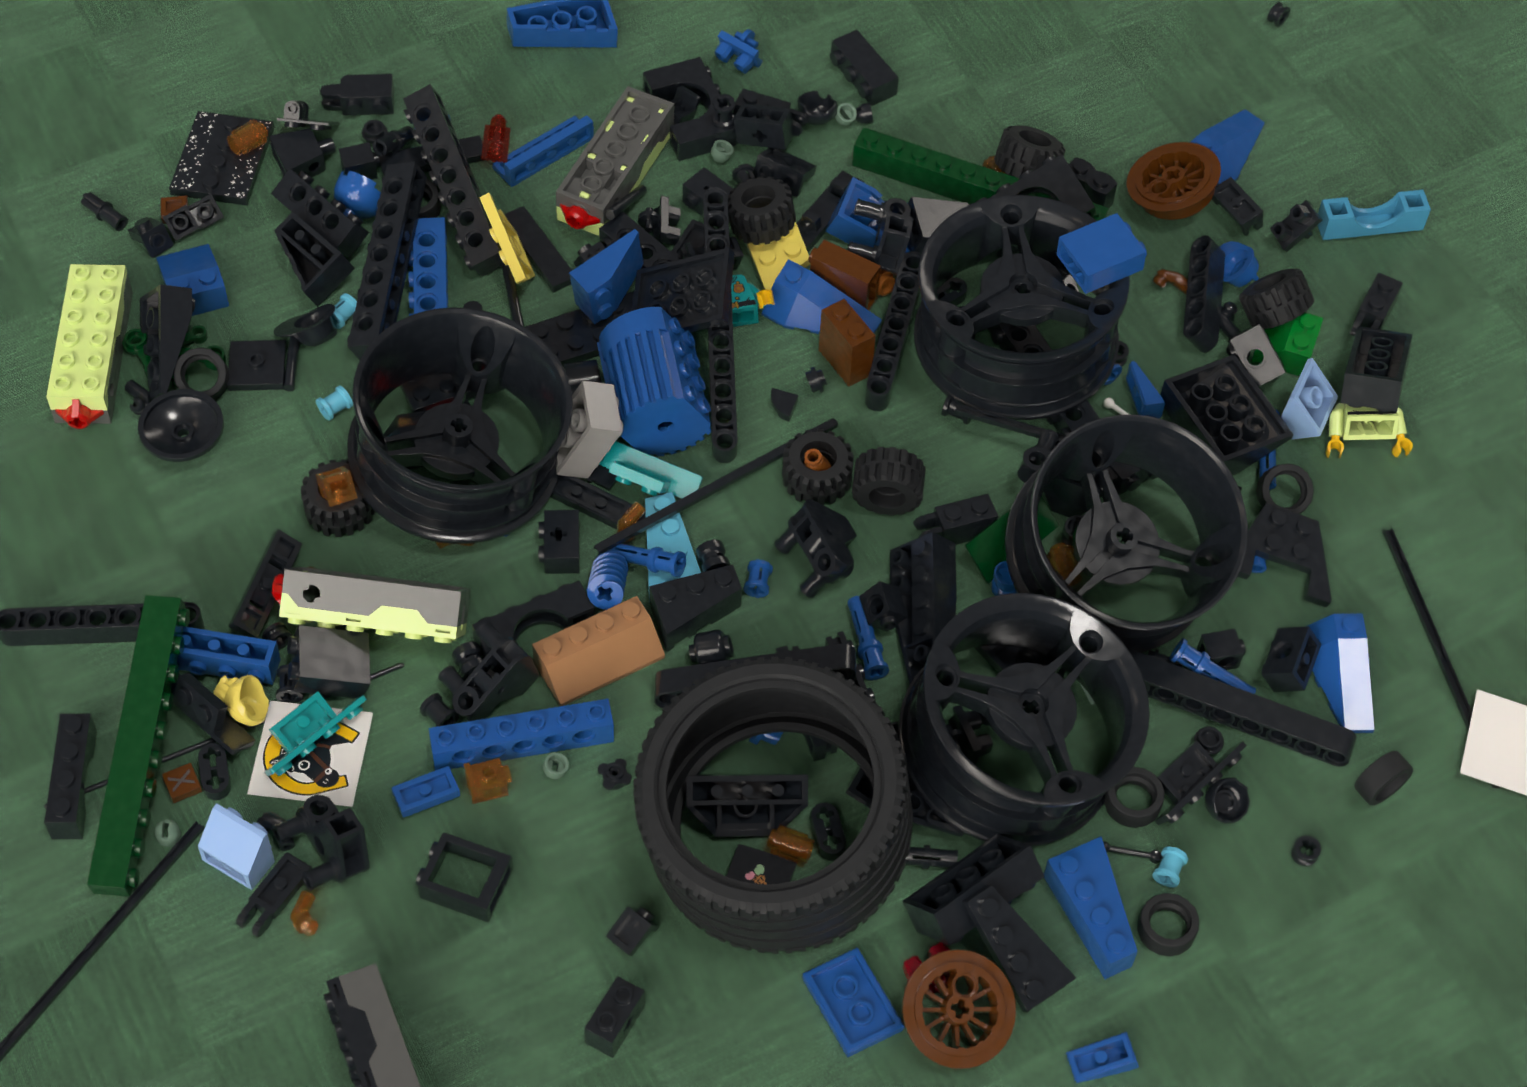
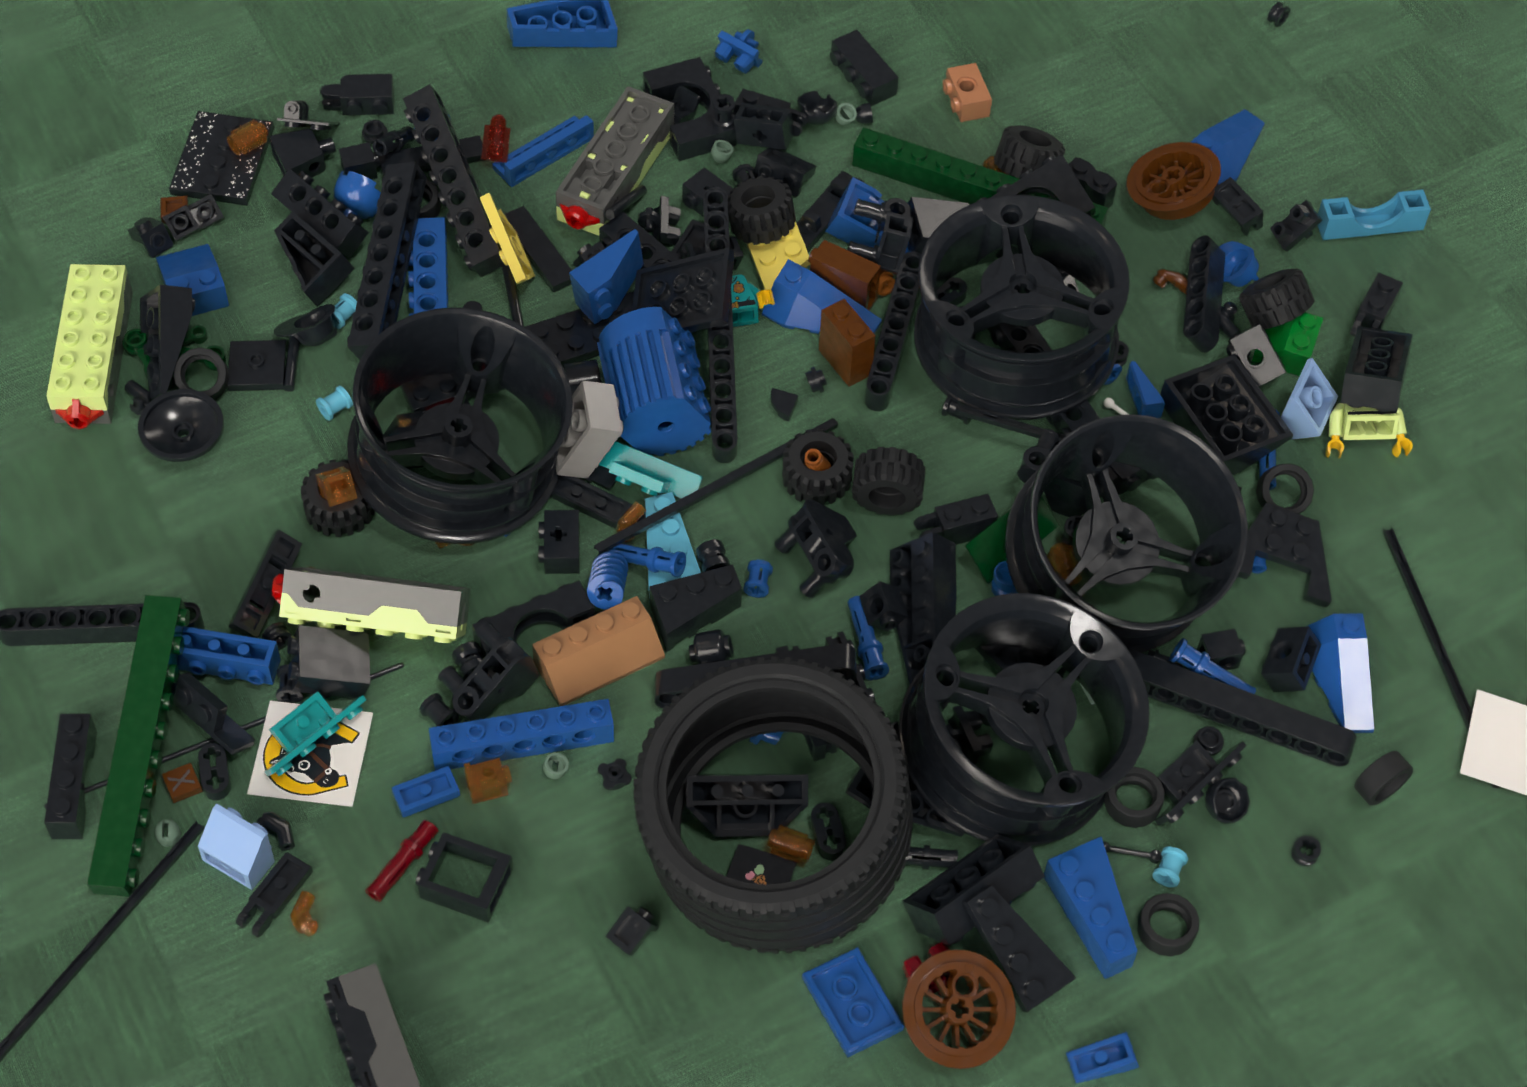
(104, 211): black axle -> none
(244, 699): light yellow hair -> none
(334, 835): black piece -> none
(397, 866): none -> dark red pin
(614, 1016): black brick -> none
(967, 92): none -> nougat brick
(1101, 253): blue brick -> none

